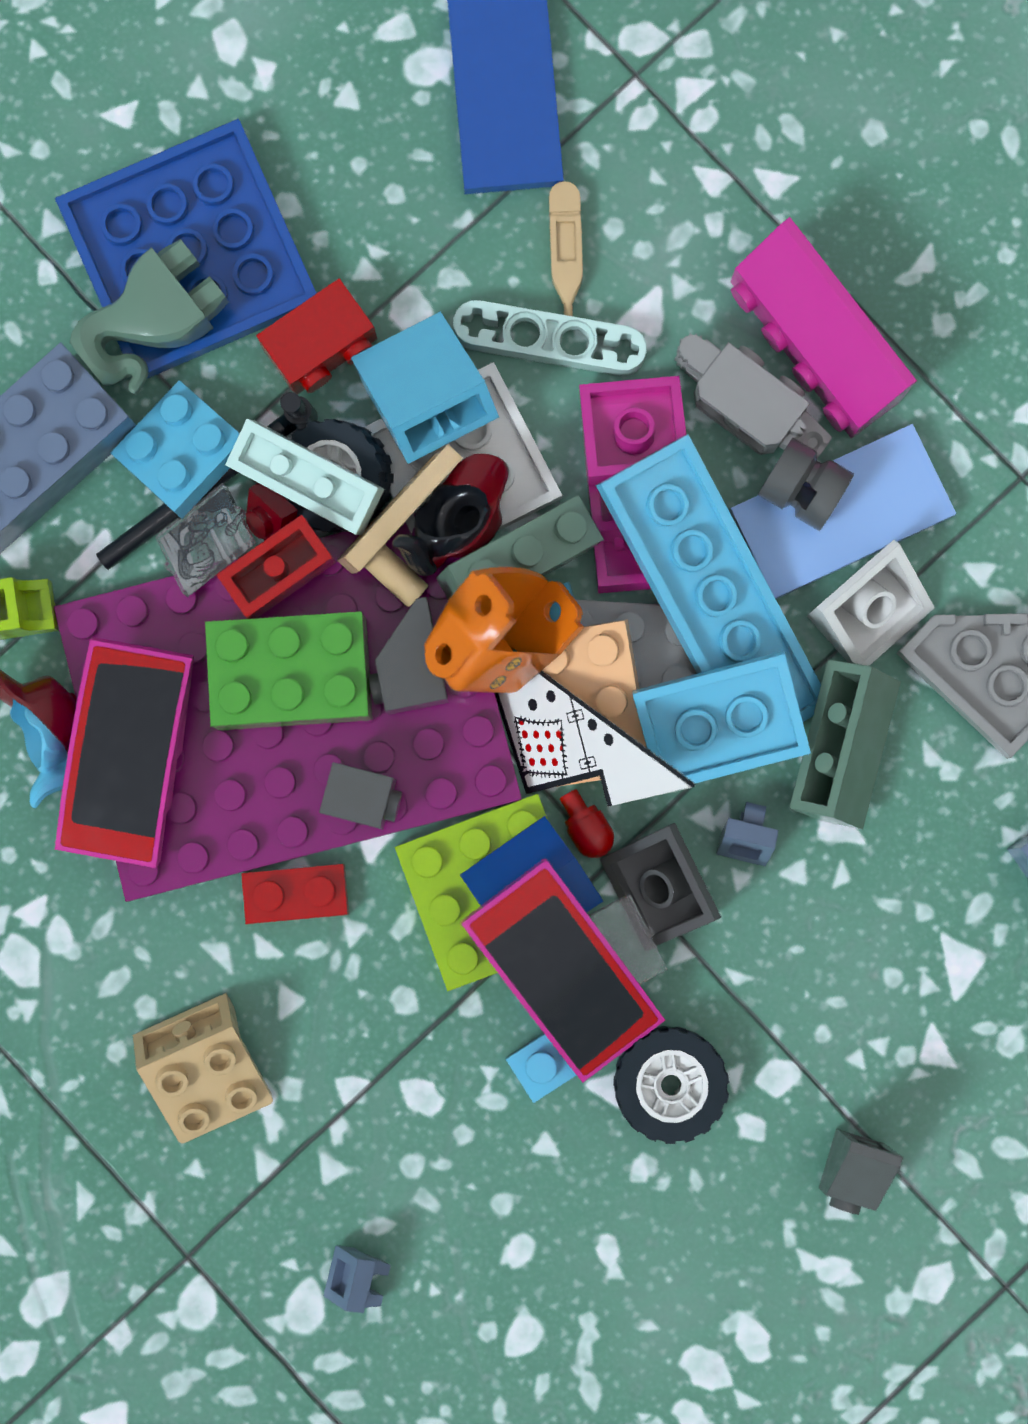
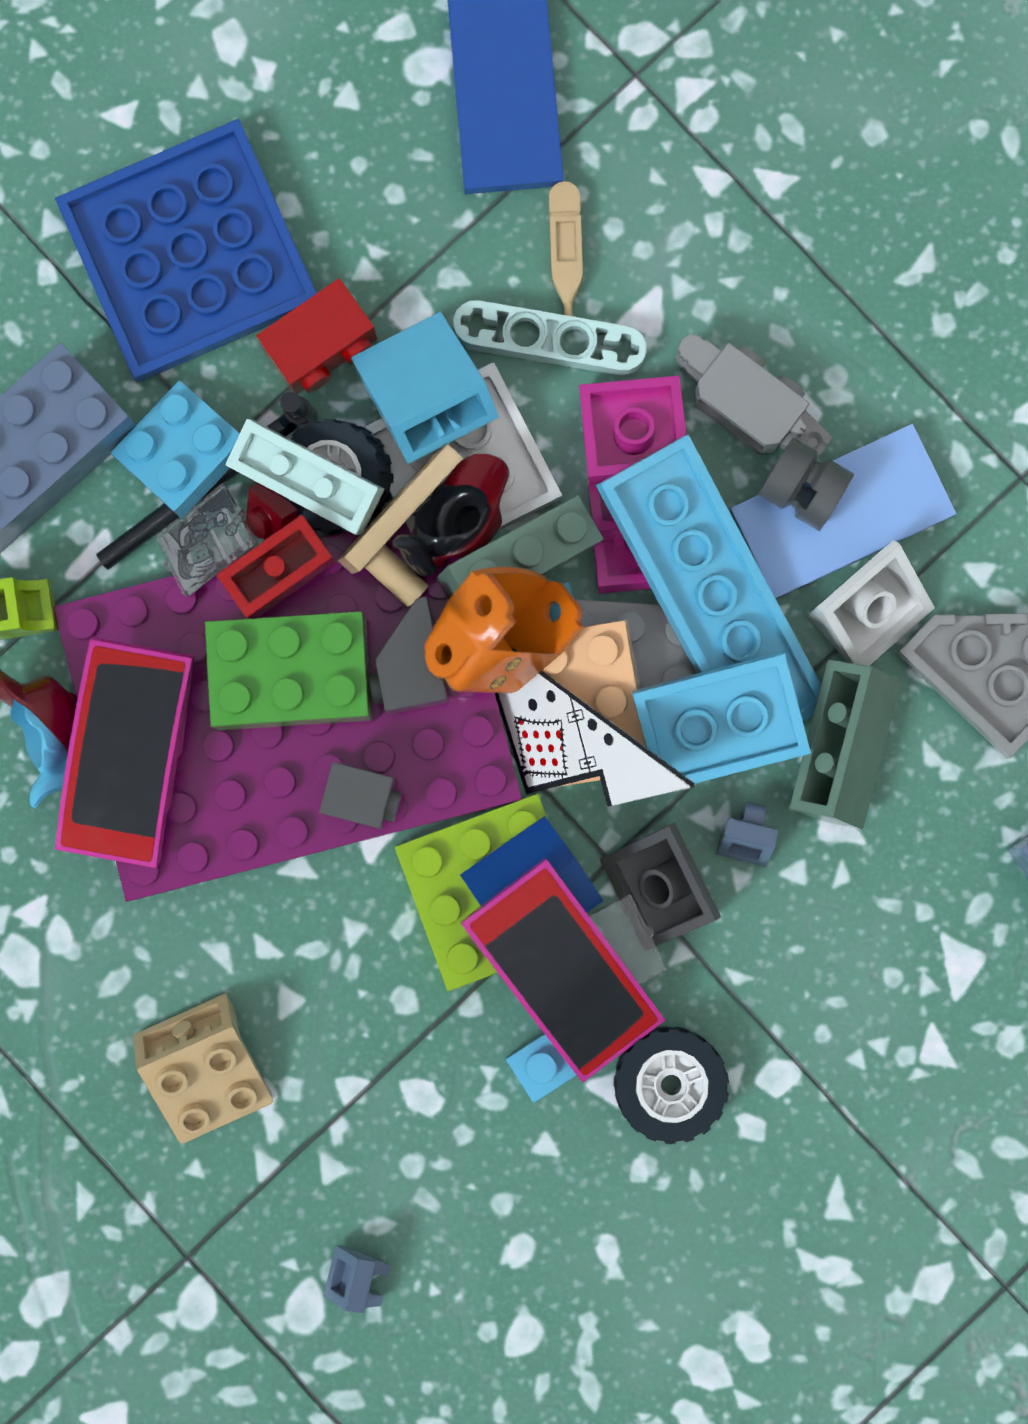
(148, 313): sand green hips -> none
(295, 894): red plate -> none
(587, 826): red cylinder -> none
(820, 330): dark pink slope -> none
(858, 1172): dark grey slope -> none

